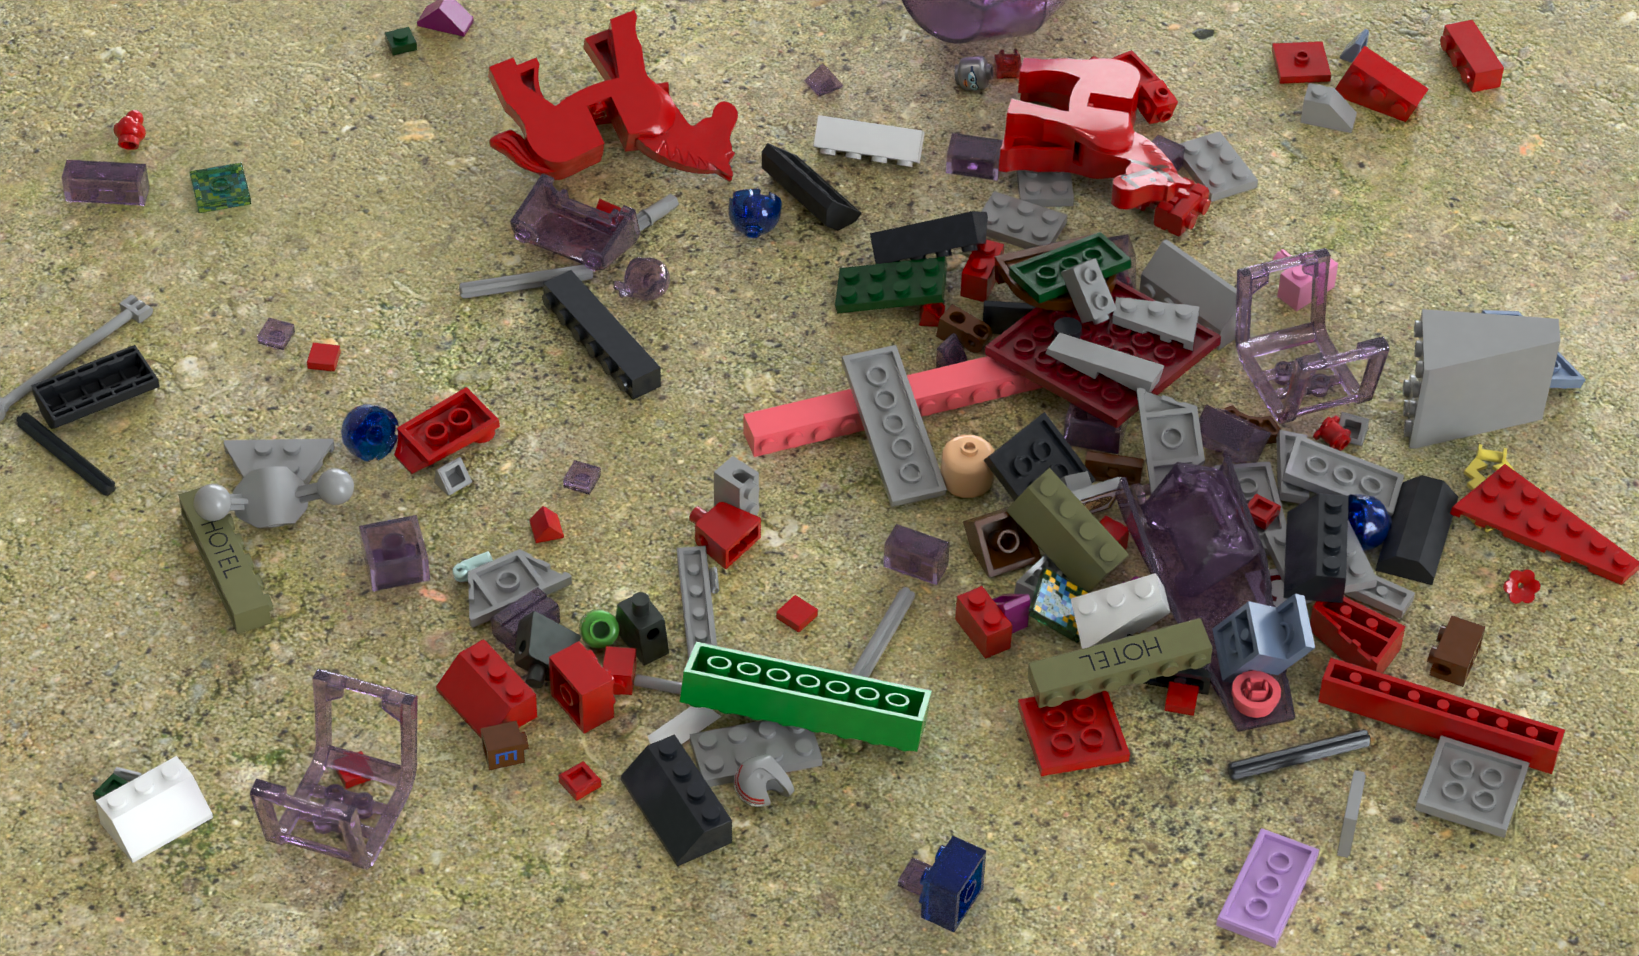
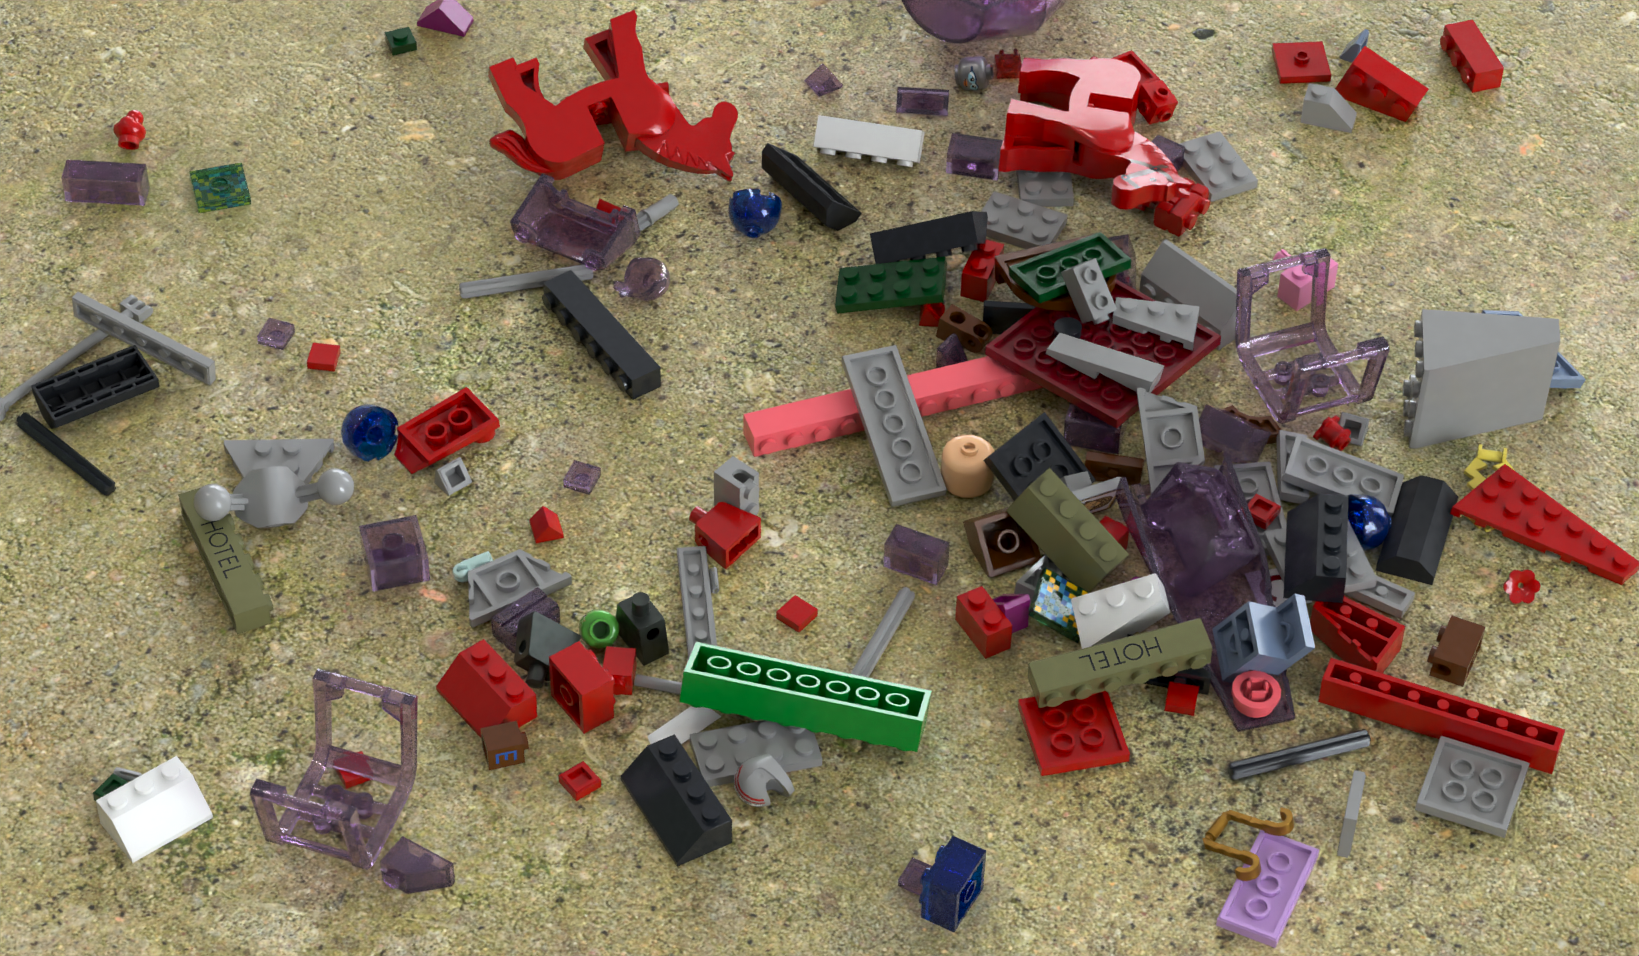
(144, 338): none -> light grey tile
(415, 868): none -> clear purple slope
(922, 101): none -> clear purple slope
(1246, 857): none -> pearl gold piece

